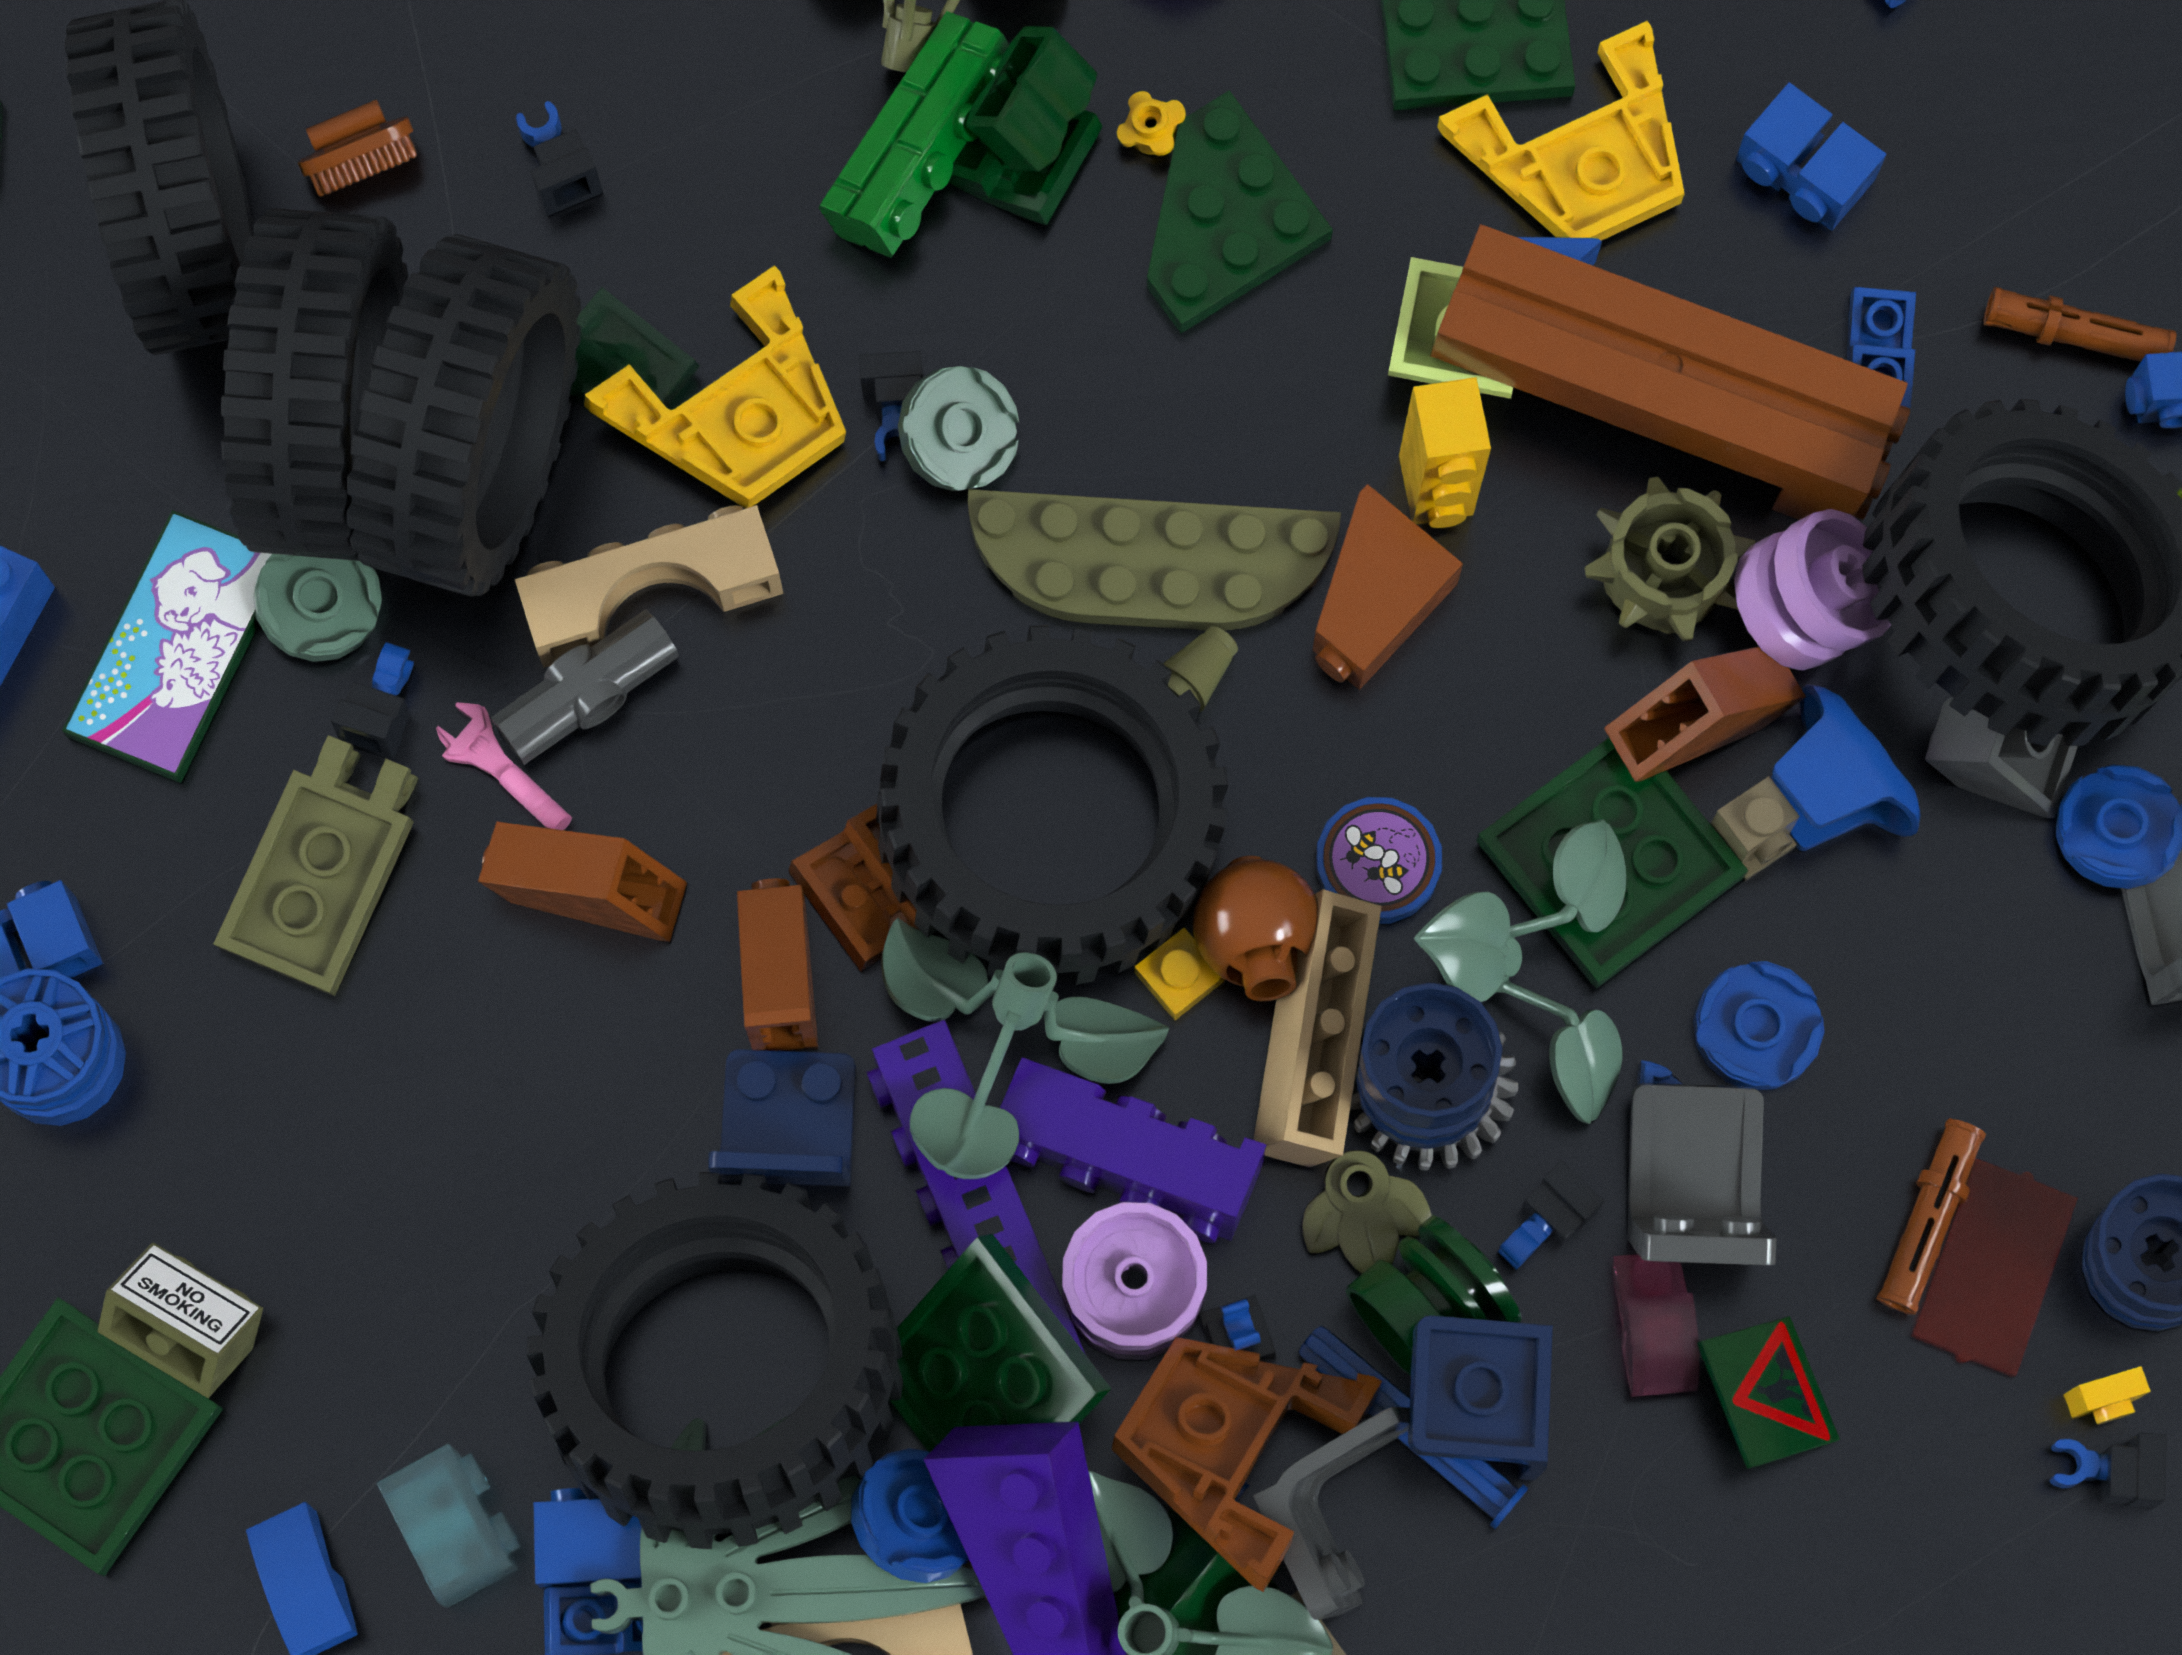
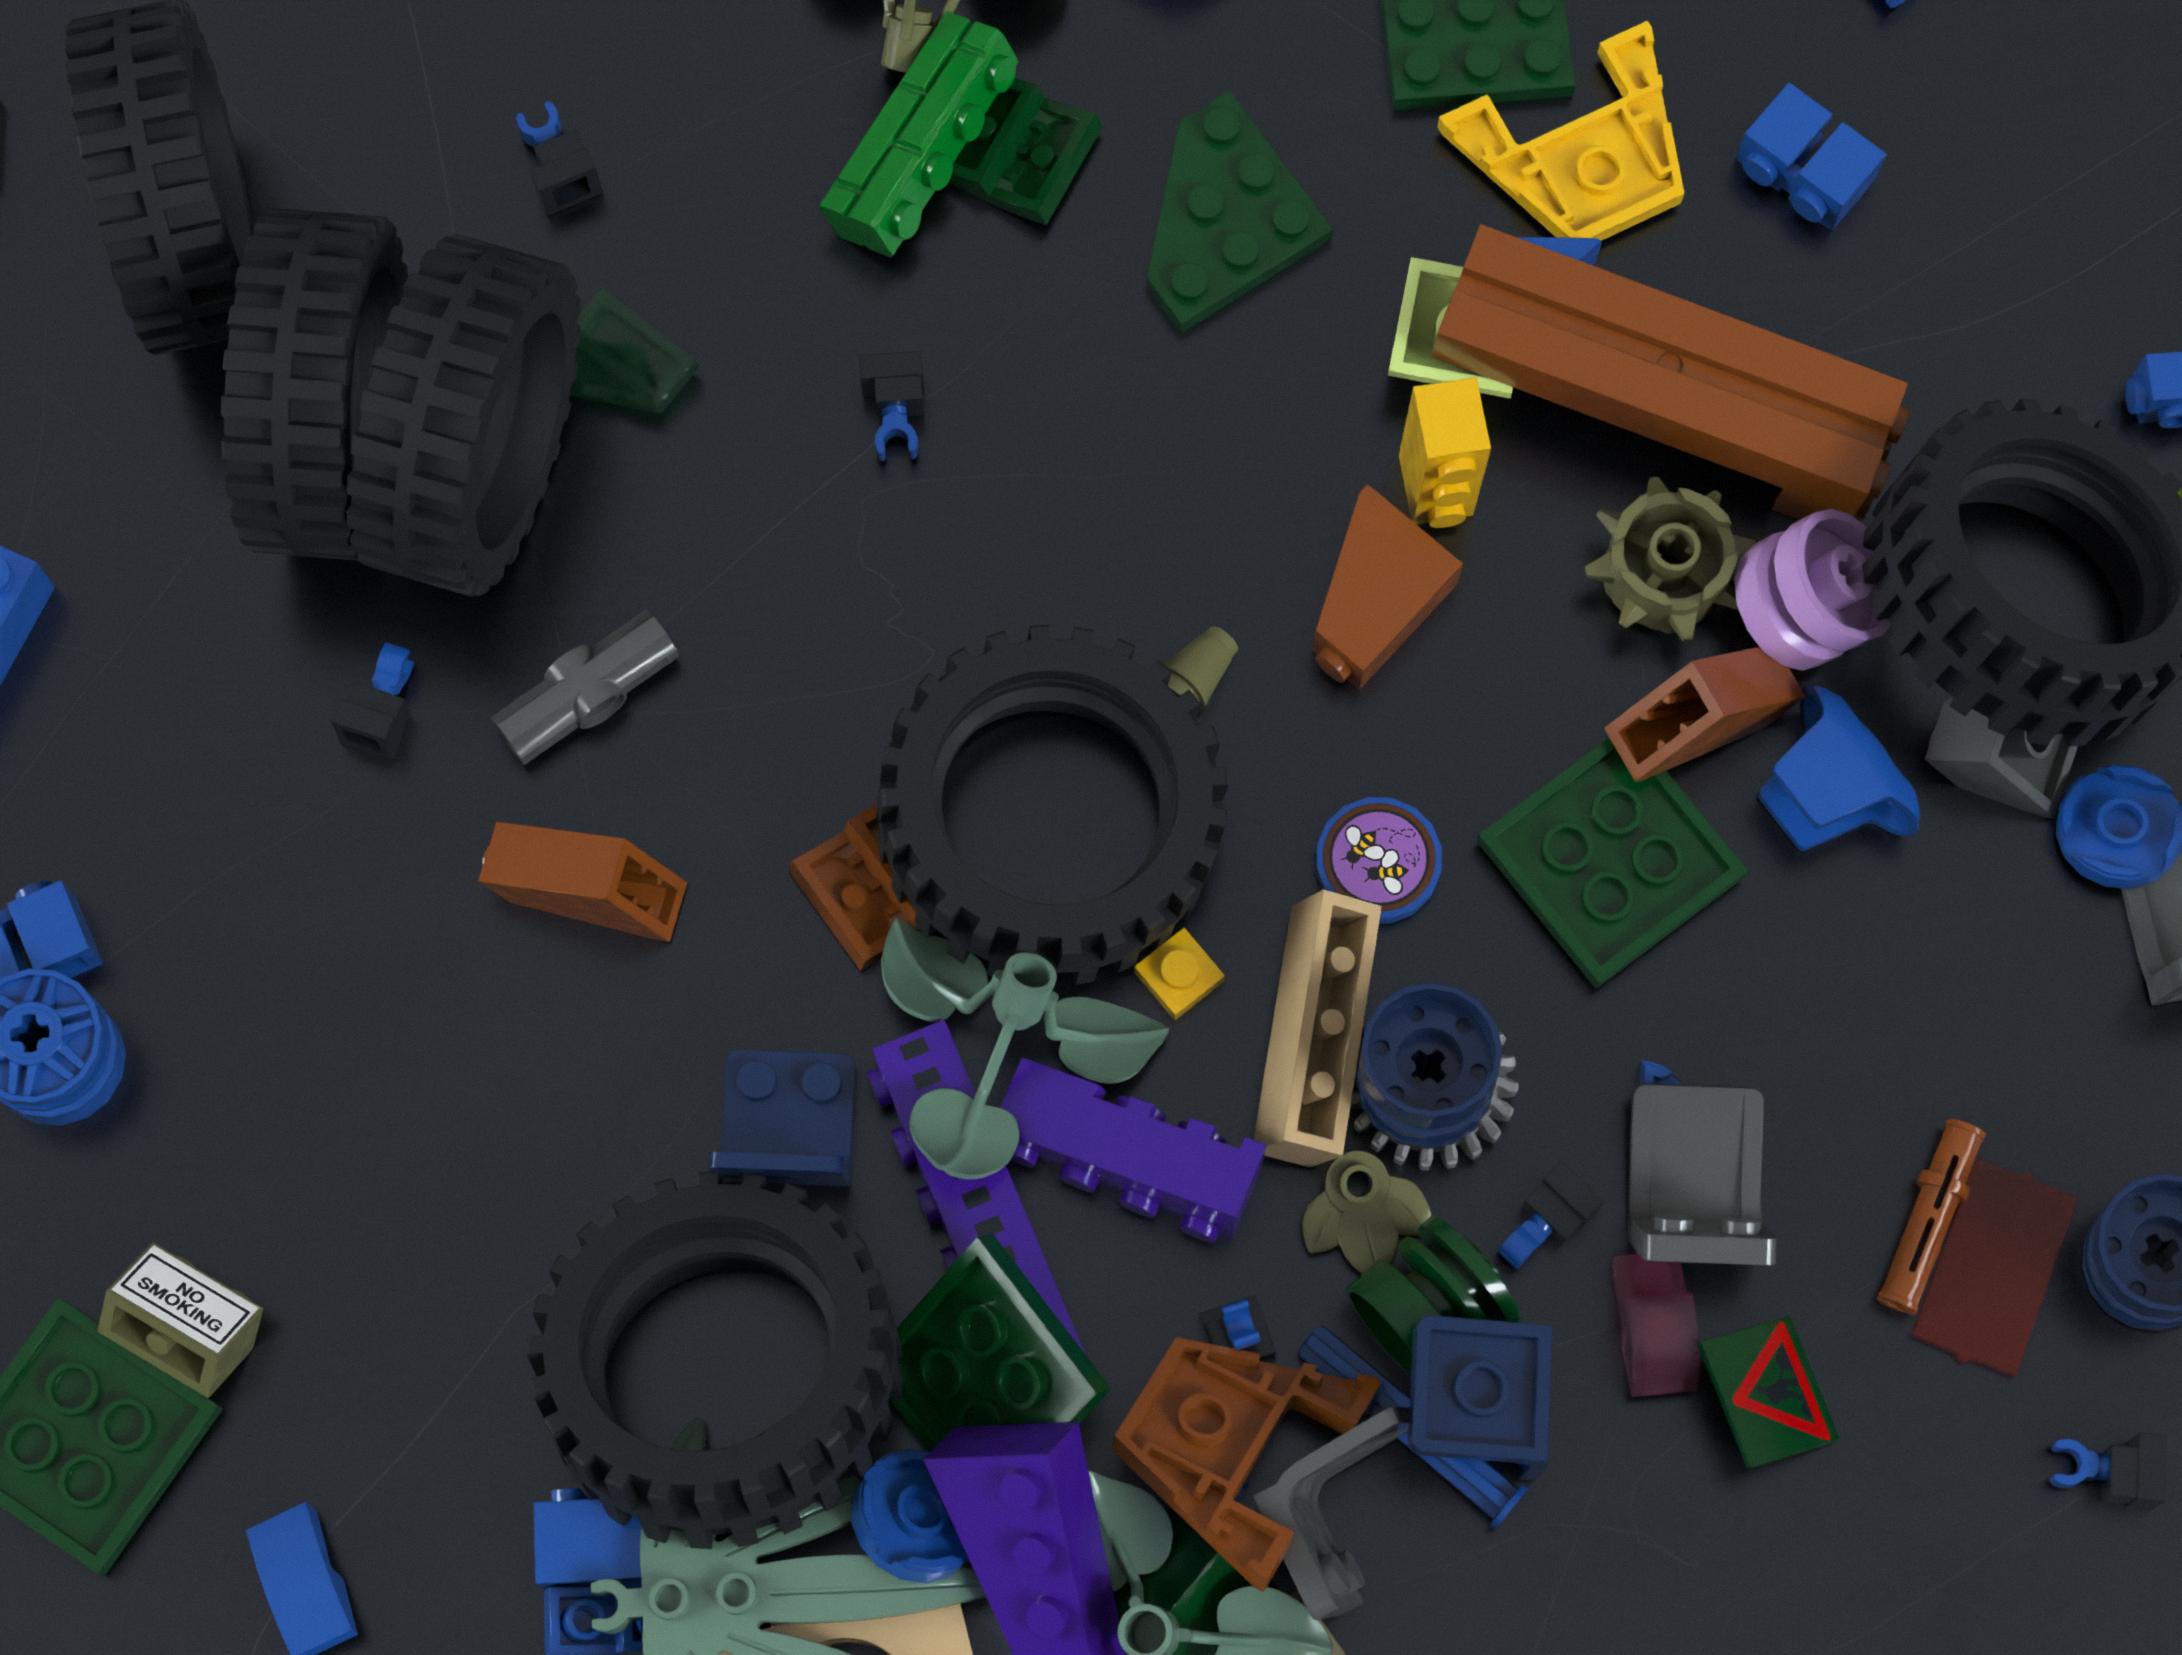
(171, 650): tile -> none
(316, 605): sand green tile -> none
(319, 870): olive tile -> none
(355, 147): dark orange piece -> none
(449, 1524): clear light blue brick -> none
(480, 748): bright pink piece -> none
(720, 557): tan arch -> none
(749, 425): yellow wing -> none
(776, 967): dark orange slope -> none
(958, 428): sand green tile -> none
(1032, 99): dark green brick -> none
(1103, 1254): lavender wheel -> none
(1151, 558): olive plate -> none
(1155, 140): yellow plate -> none
(1253, 923): dark orange brick -> none
(1479, 953): sand green plant -> none
(1757, 826): dark tan brick -> none
(1758, 1025): blue tile -> none
(1883, 333): blue slope -> none
(2057, 322): dark orange pin -> none
(2108, 1396): yellow plate -> none

